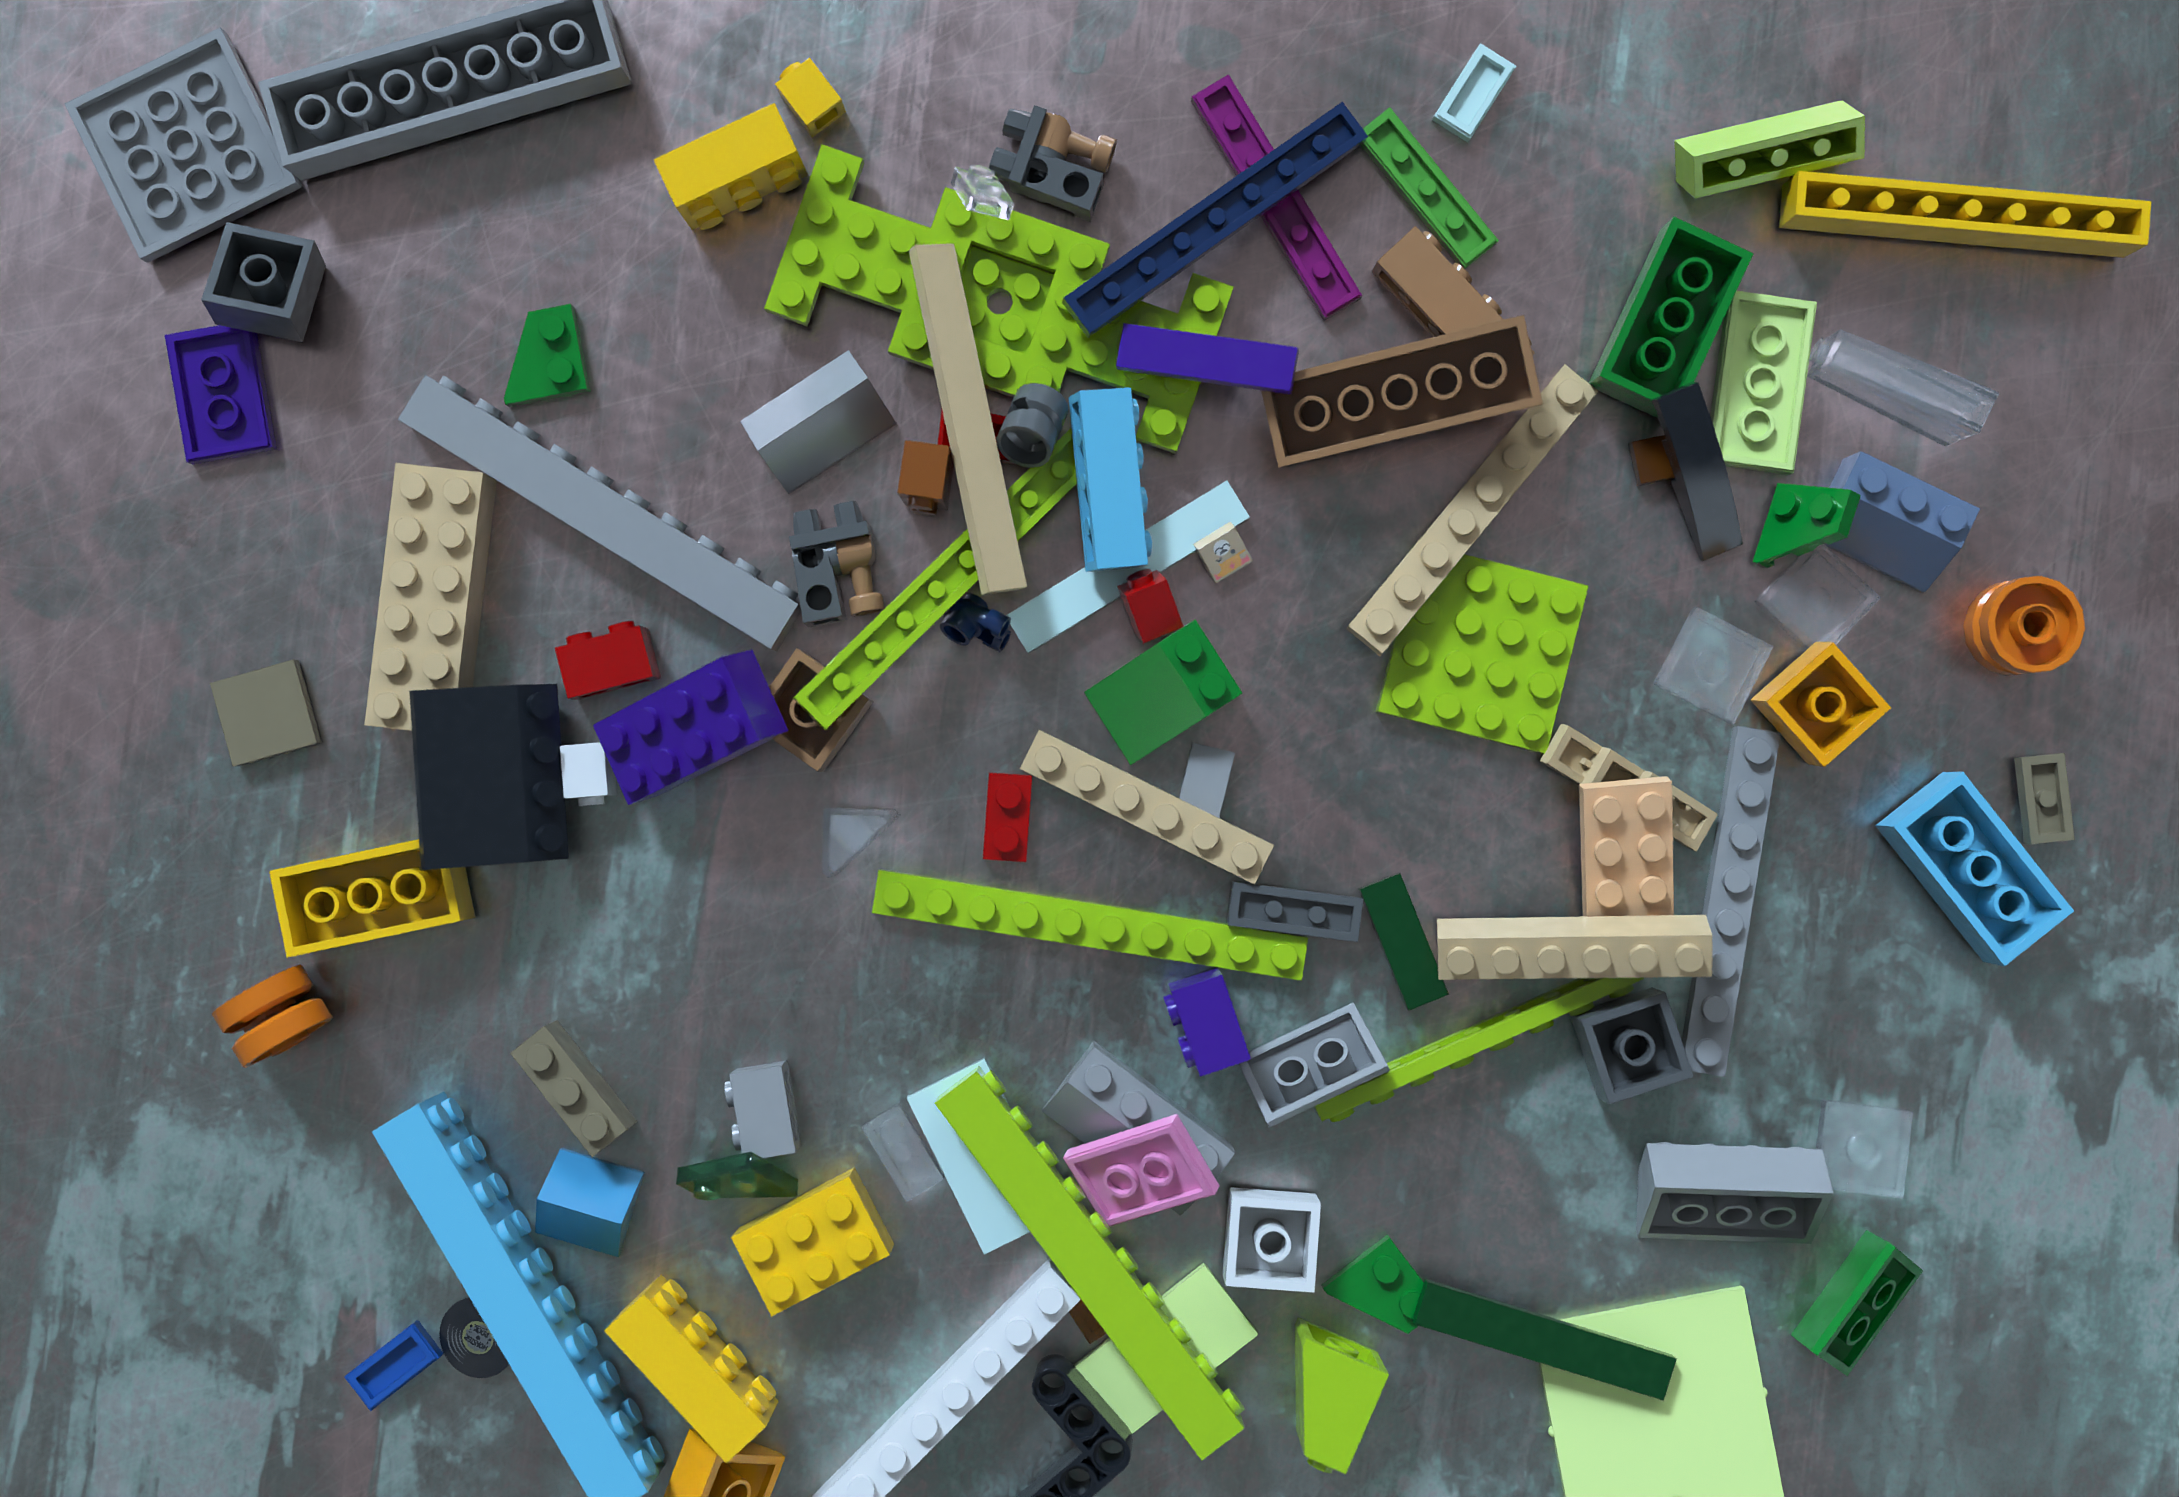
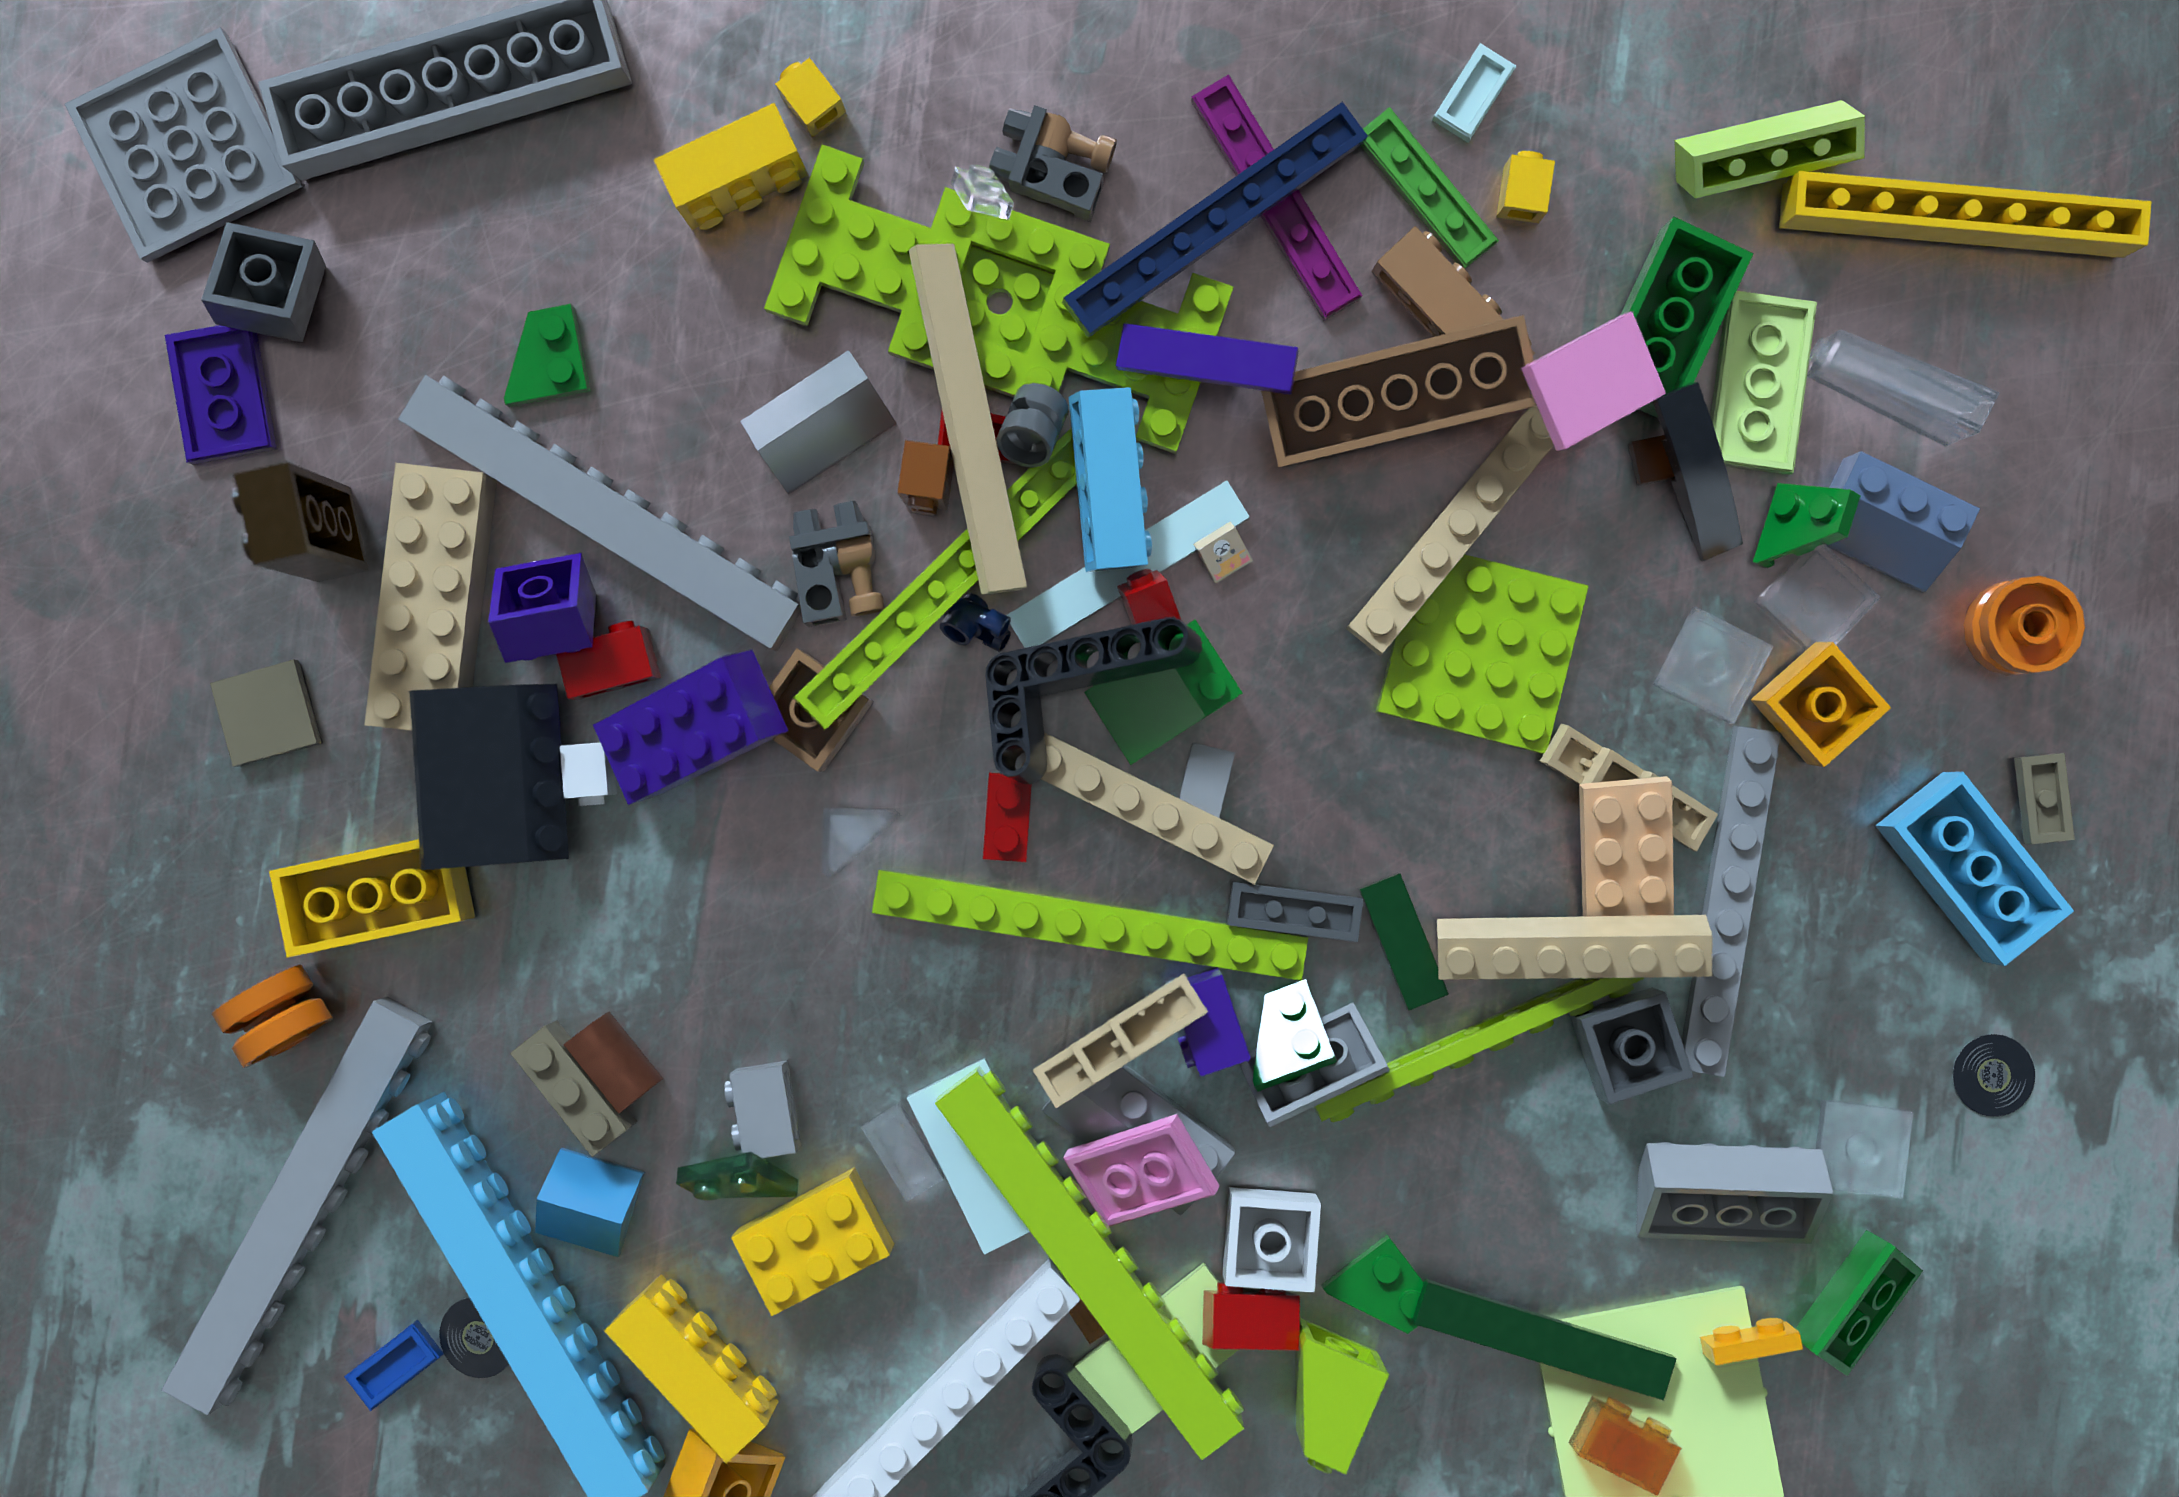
(297, 1206): none -> light grey brick
(299, 522): none -> dark brown brick
(542, 608): none -> dark purple brick
(613, 1062): none -> copper brick
(1071, 674): none -> black beam
(1120, 1040): none -> tan slope
(1250, 1319): none -> red brick
(1290, 1037): none -> wing
(1525, 187): none -> yellow brick
(1593, 381): none -> bright pink tile
(1625, 1444): none -> clear orange brick
(1735, 1344): none -> light orange plate
(1994, 1075): none -> black sticker

